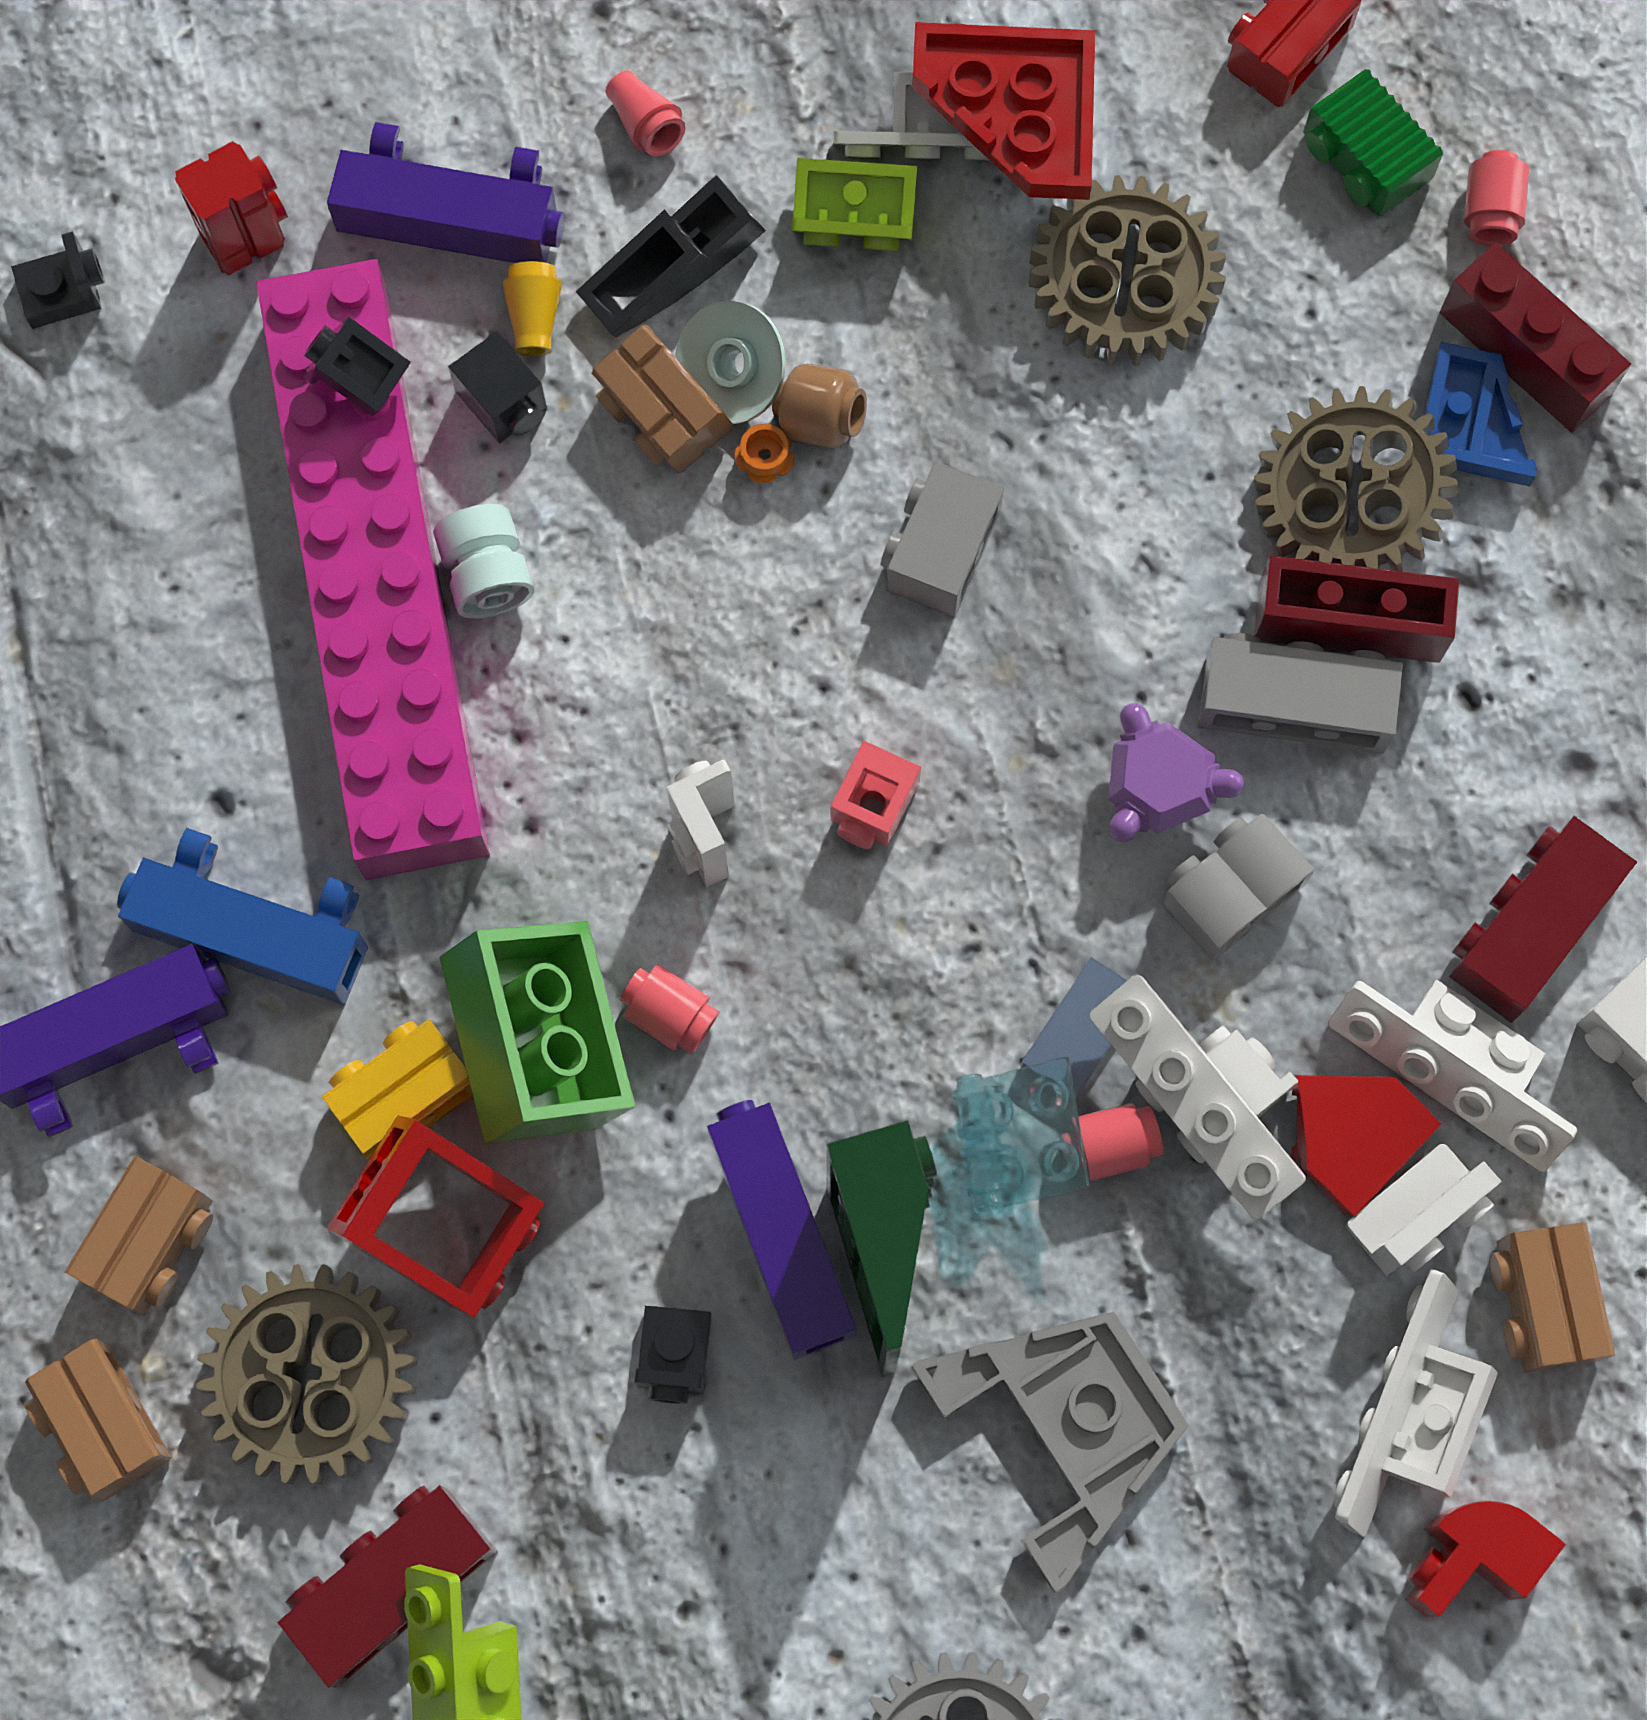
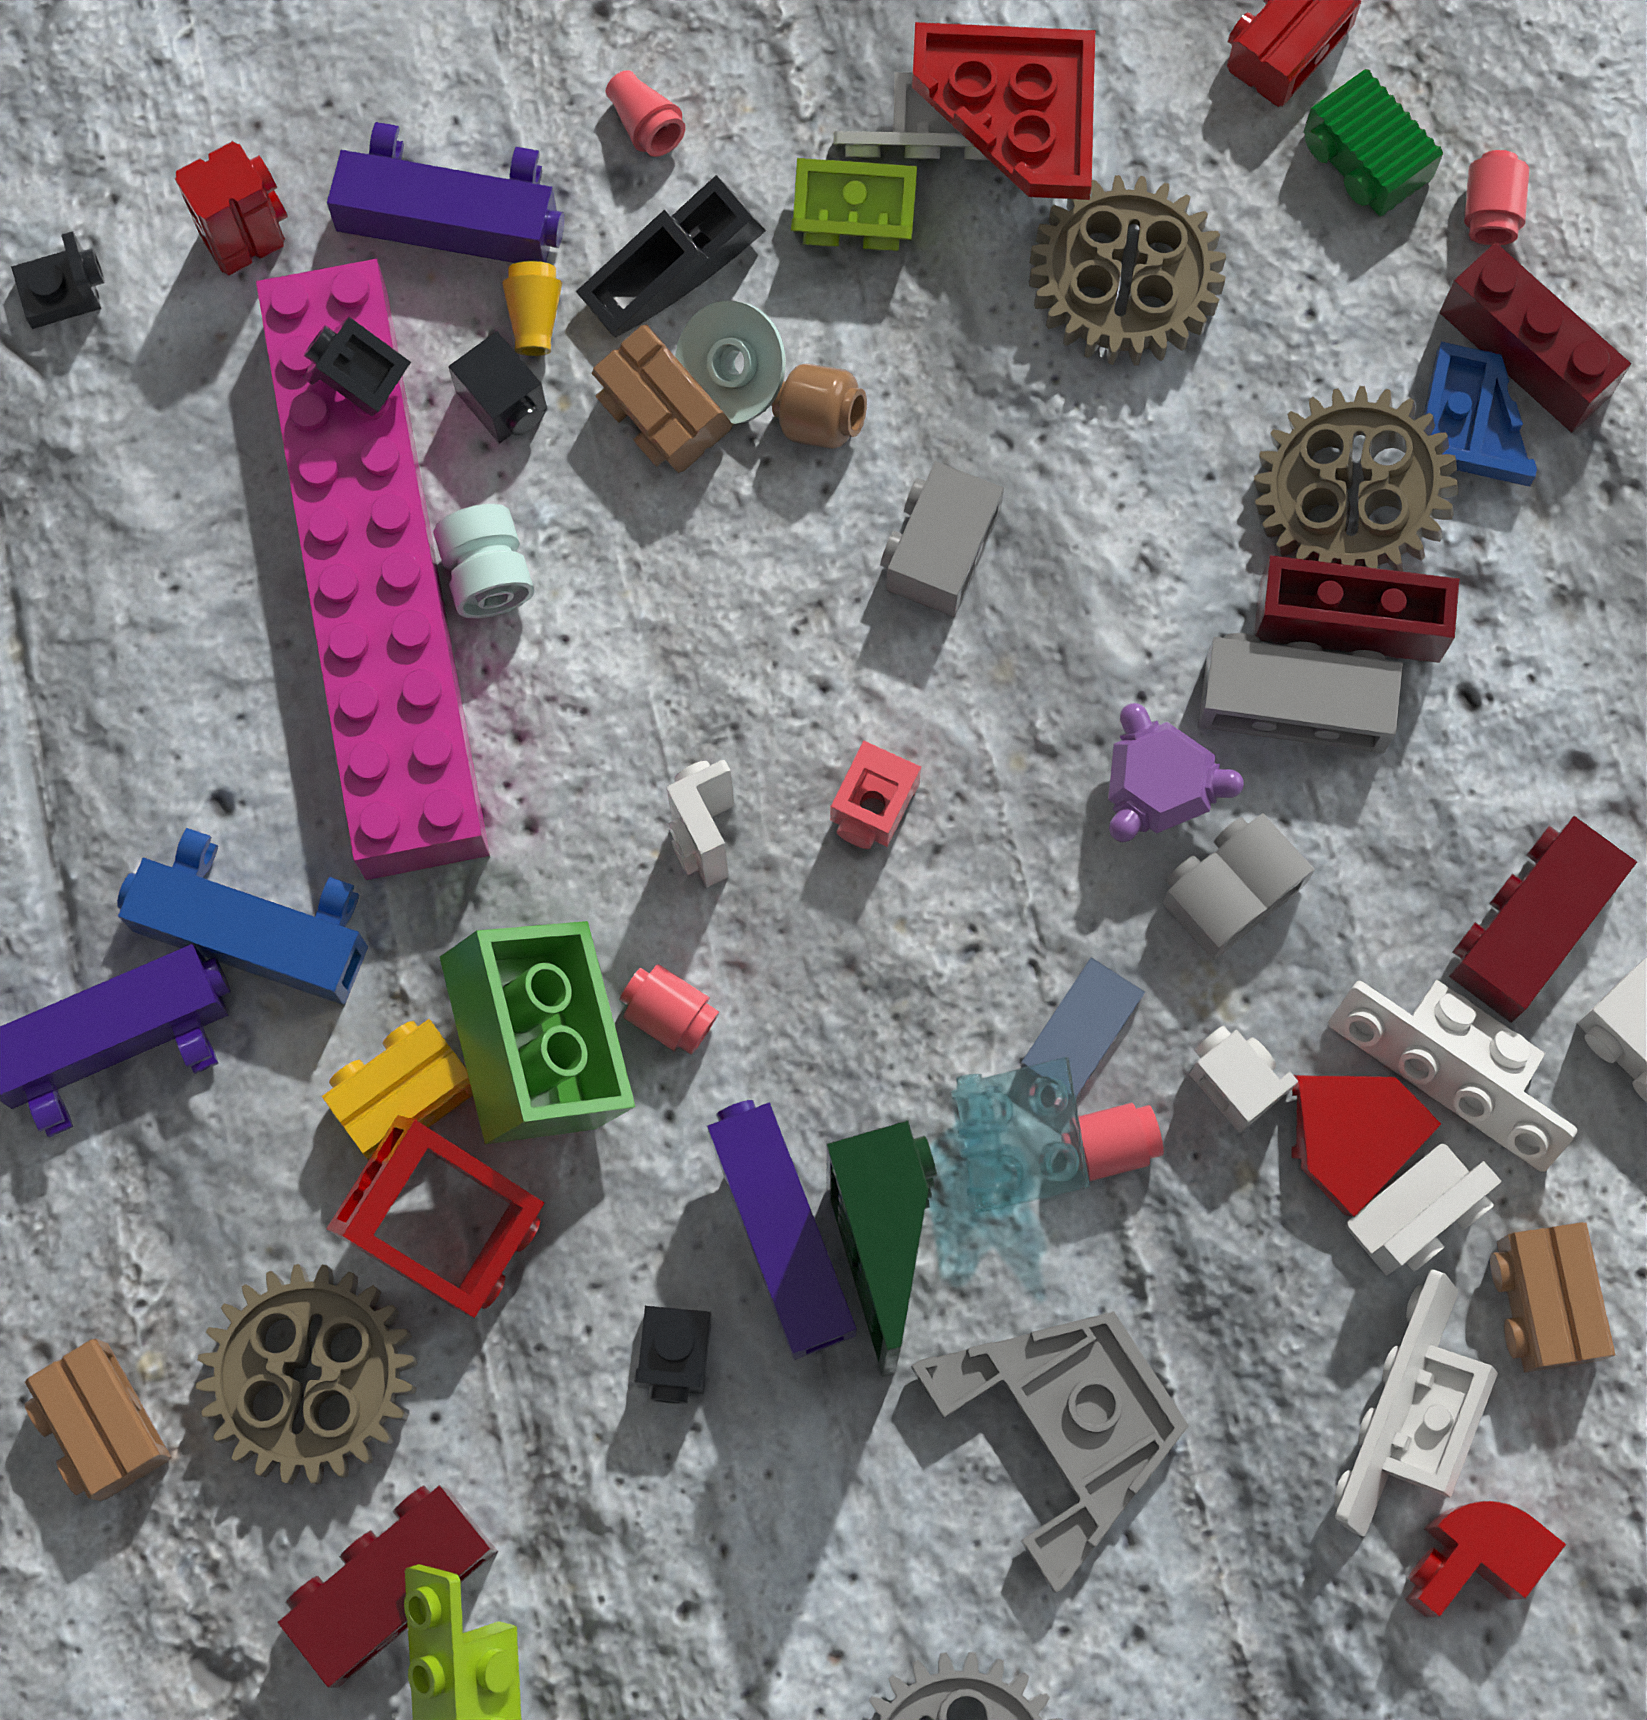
(141, 1237): medium nougat brick -> none
(764, 438): orange plate -> none
(1197, 1097): white bracket -> none

